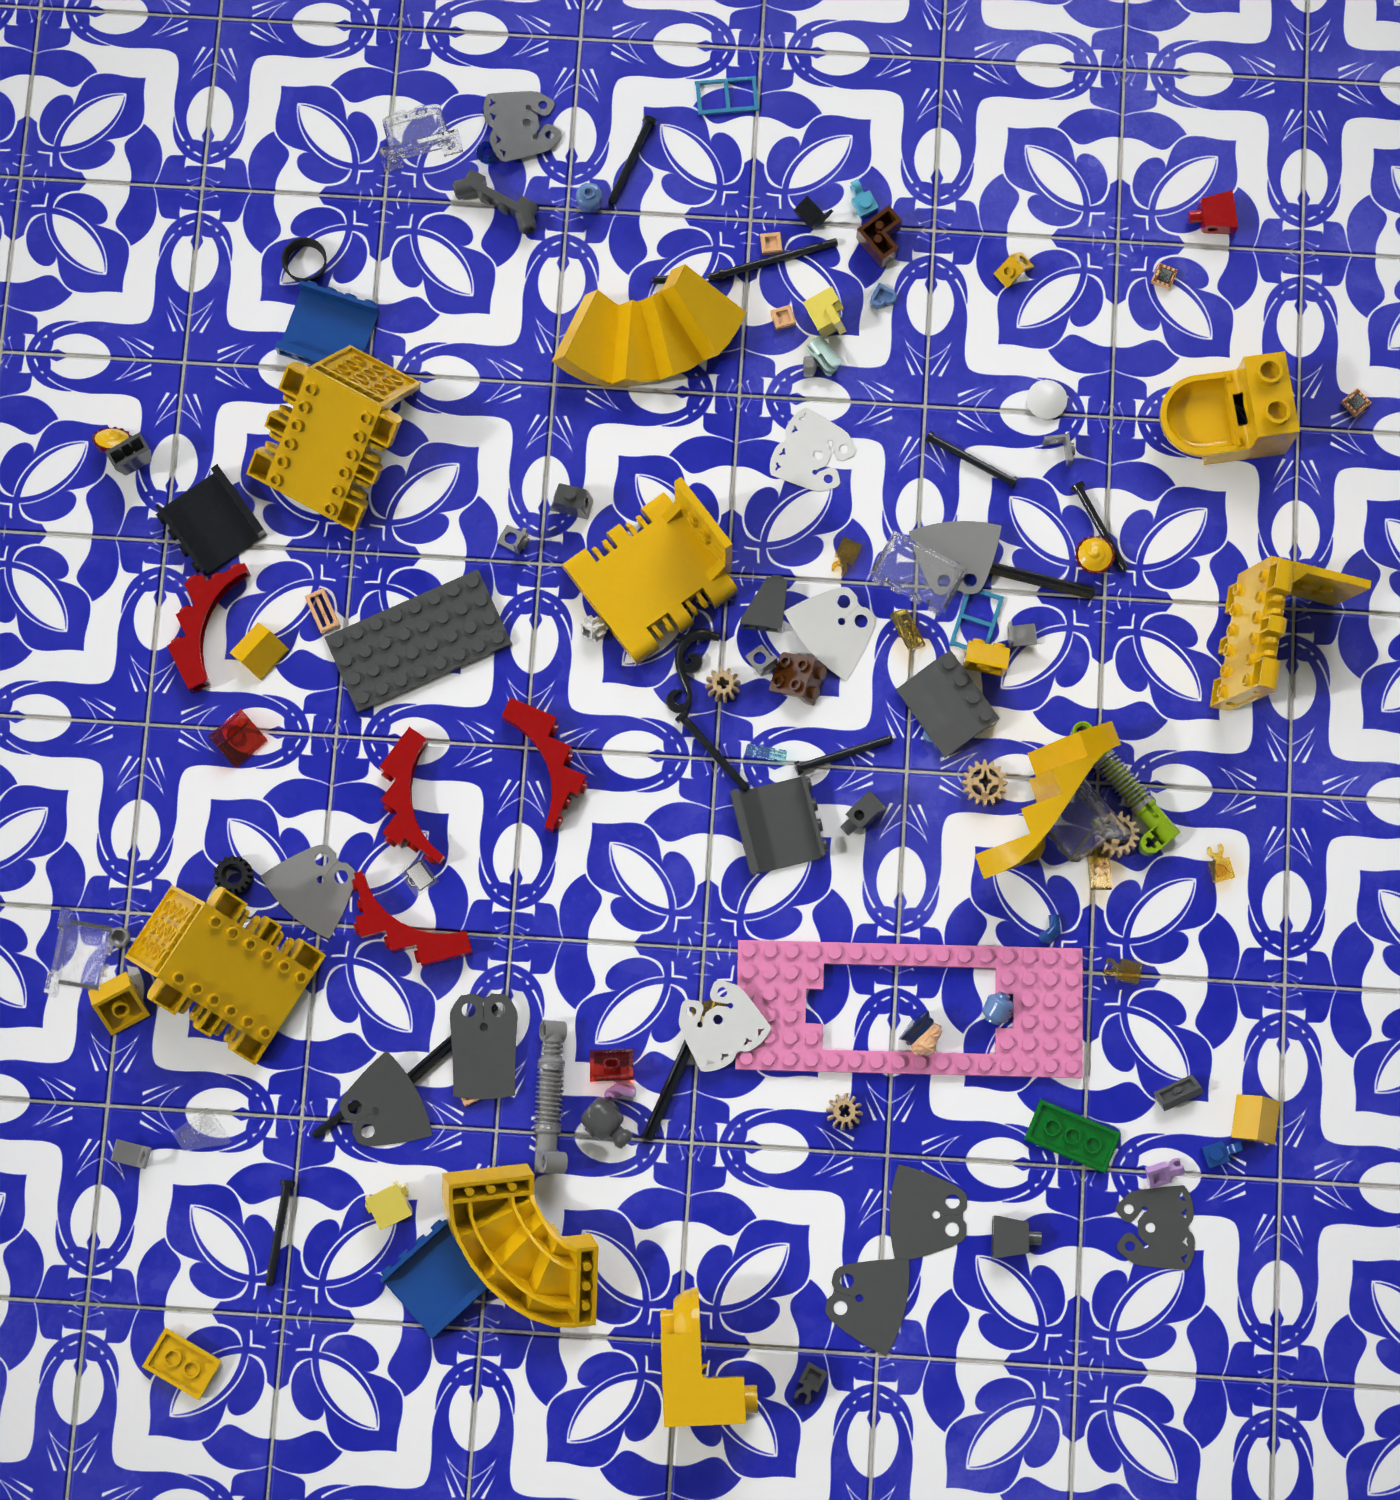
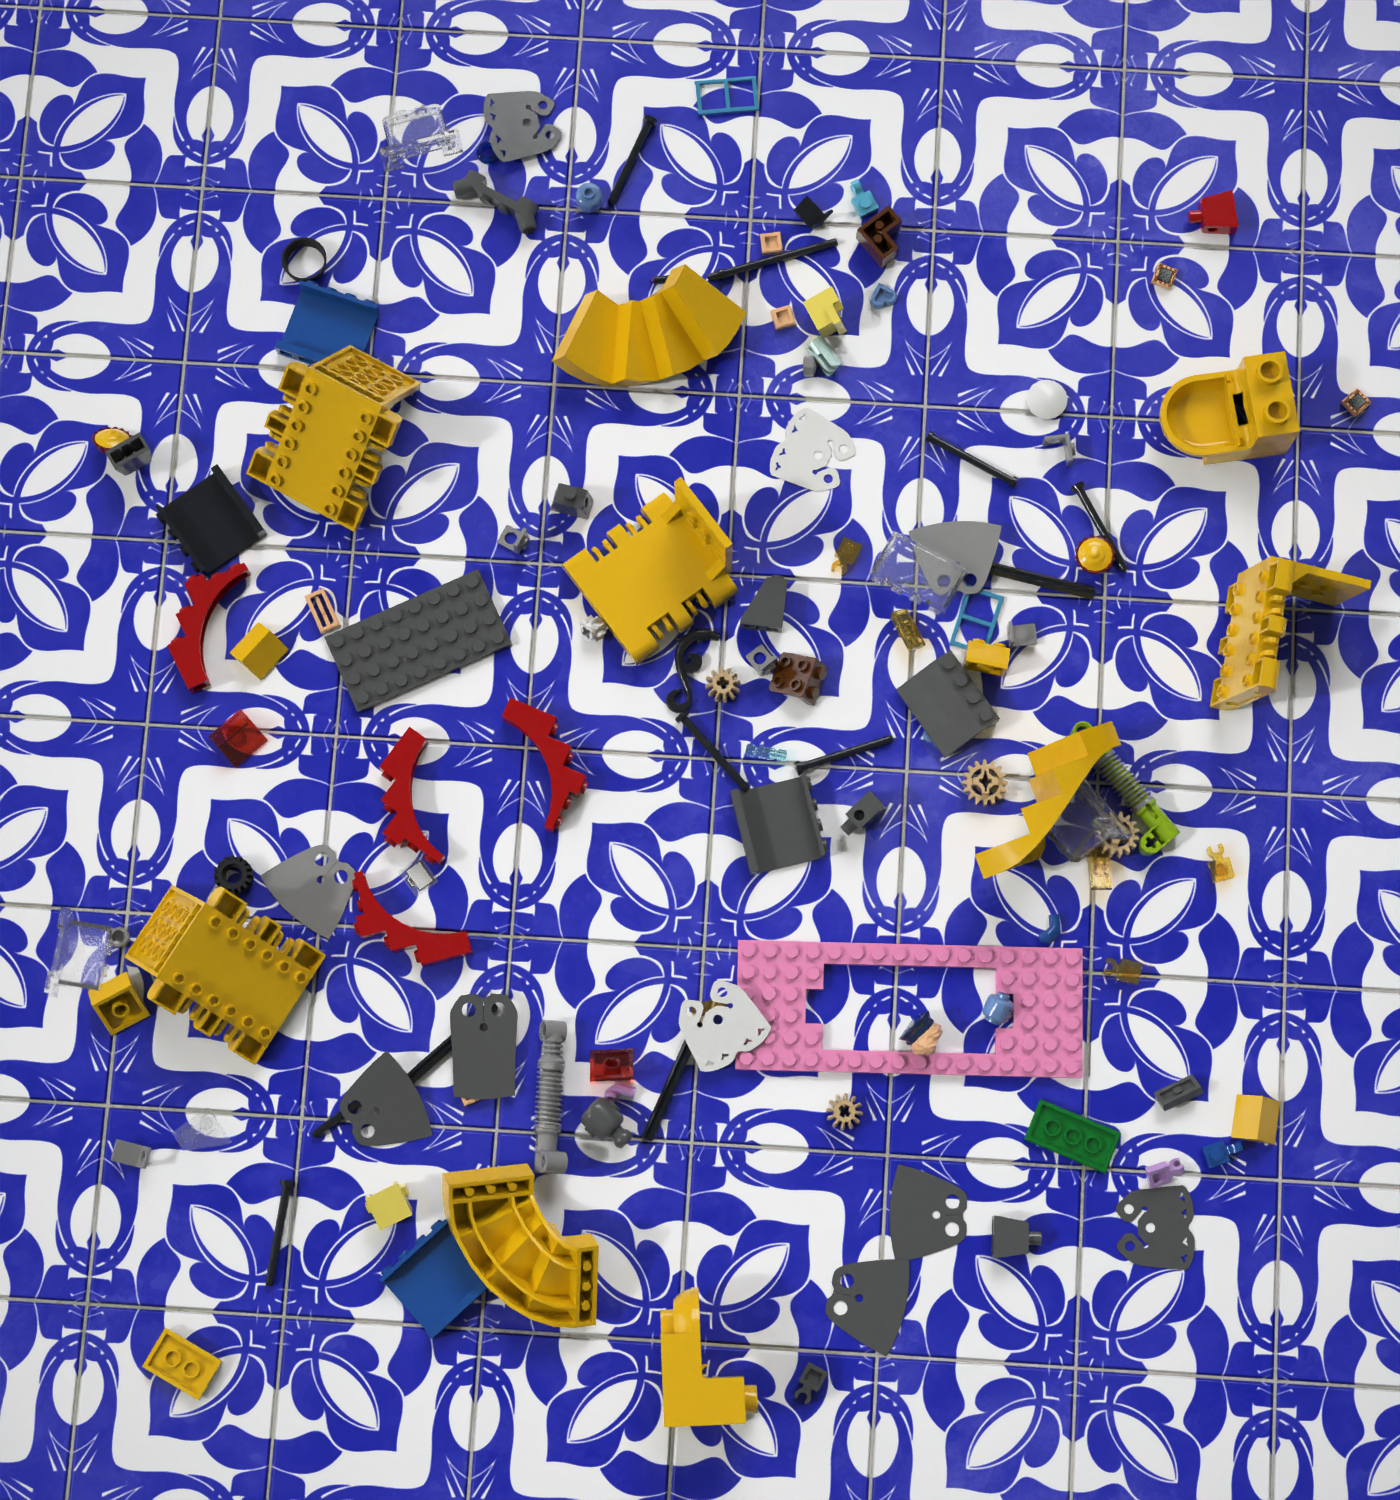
(831, 643): white piece -> none
(1012, 268): yellow bracket -> none

